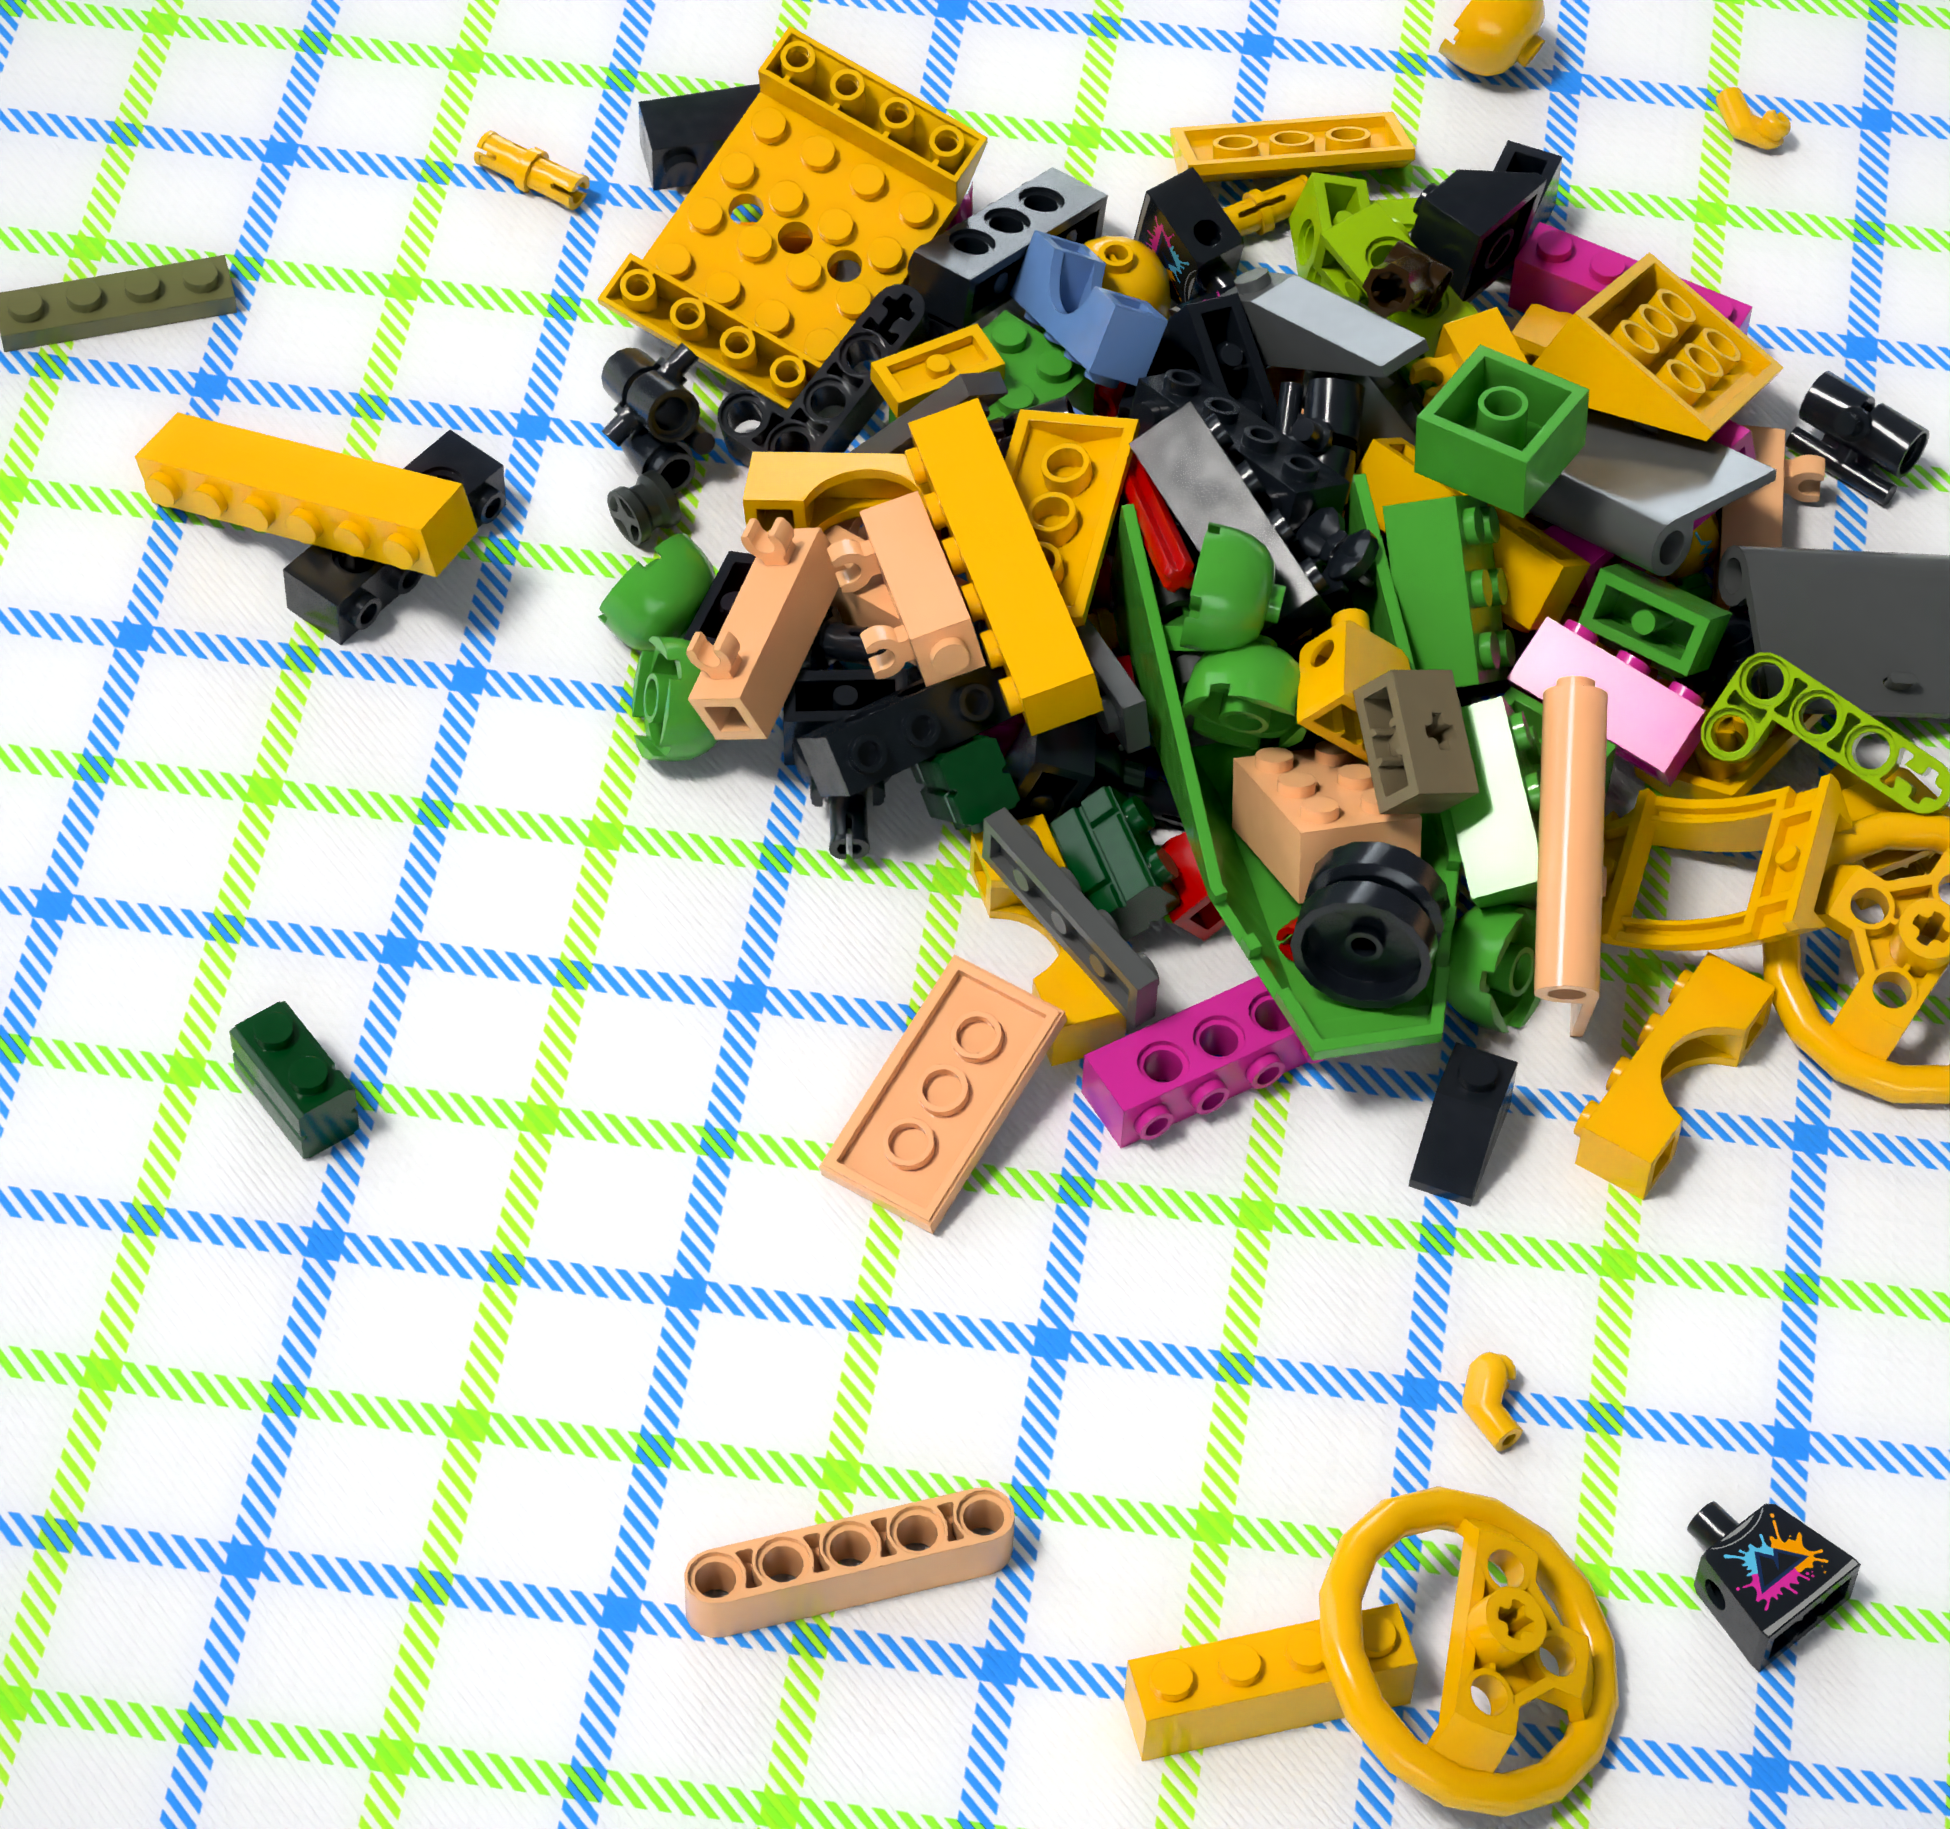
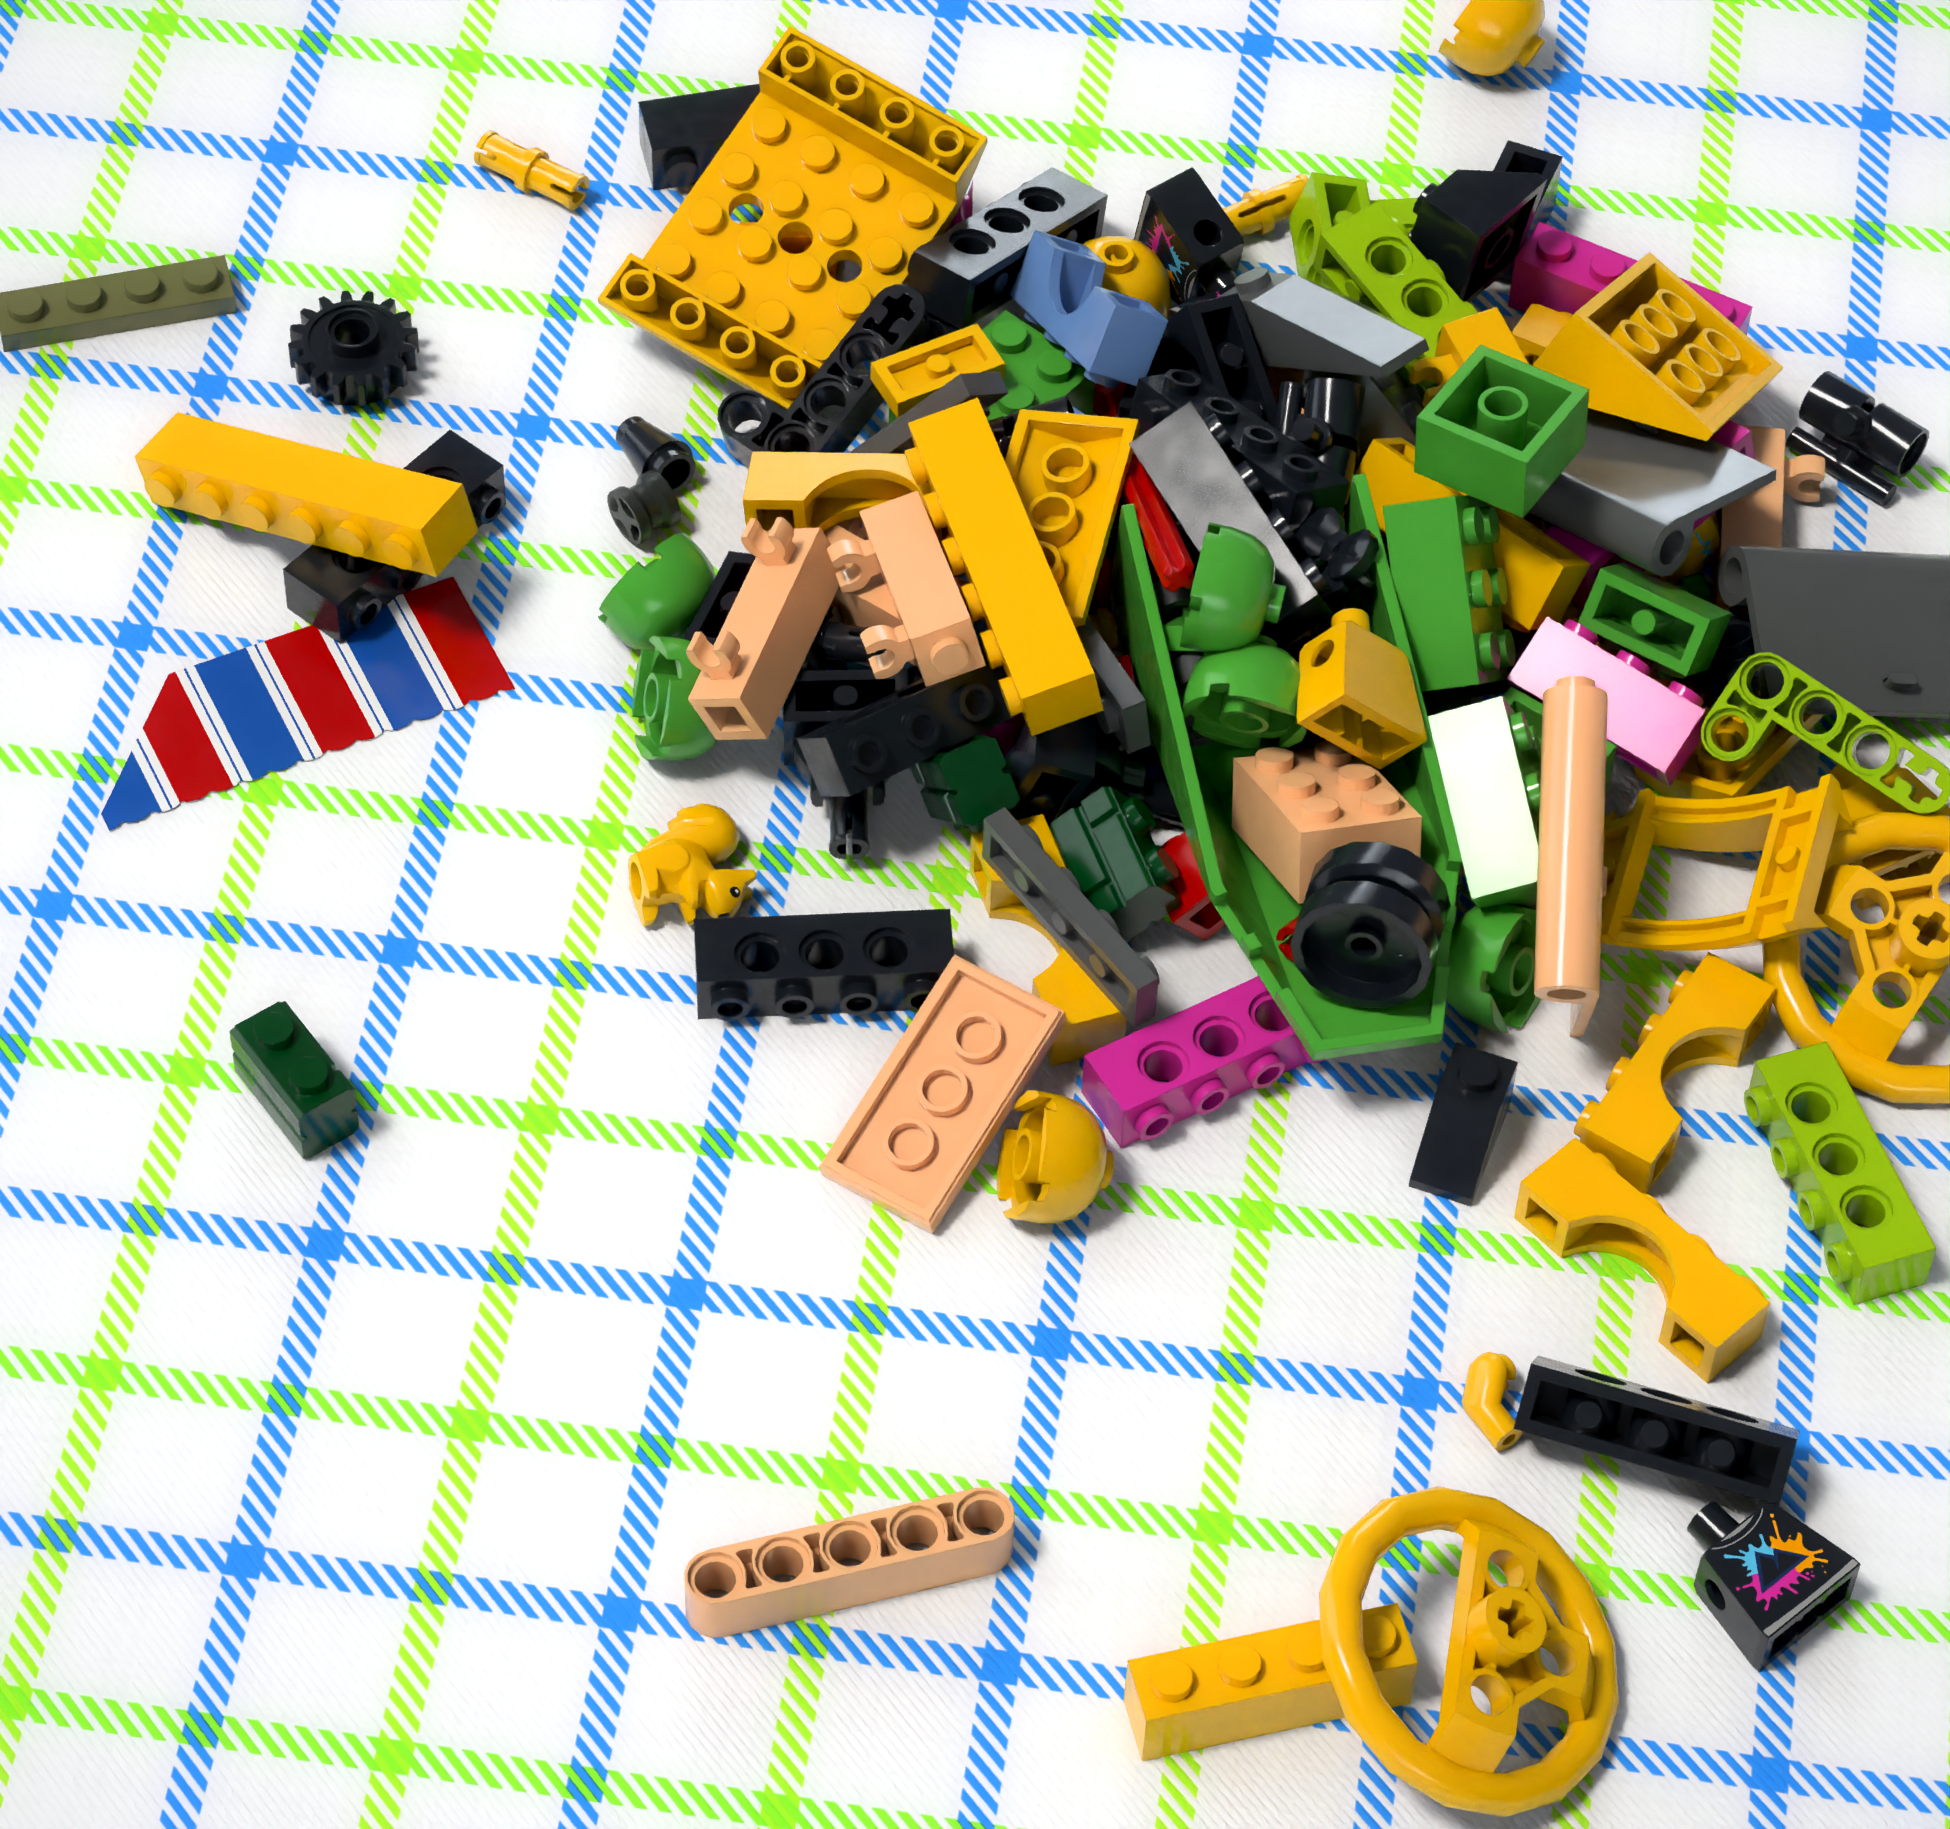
(305, 698): none -> sticker
(353, 349): none -> black gear
(654, 398): black pin -> none
(681, 869): none -> yellow animal
(797, 949): none -> black brick
(1052, 1160): none -> yellow cylinder
(1292, 147): yellow slope -> none
(1406, 282): dark brown piece -> none
(1416, 741): dark tan brick -> none
(1585, 1206): none -> yellow arch
(1656, 1429): none -> black brick
(1747, 127): yellow arm -> none
(1839, 1139): none -> lime brick

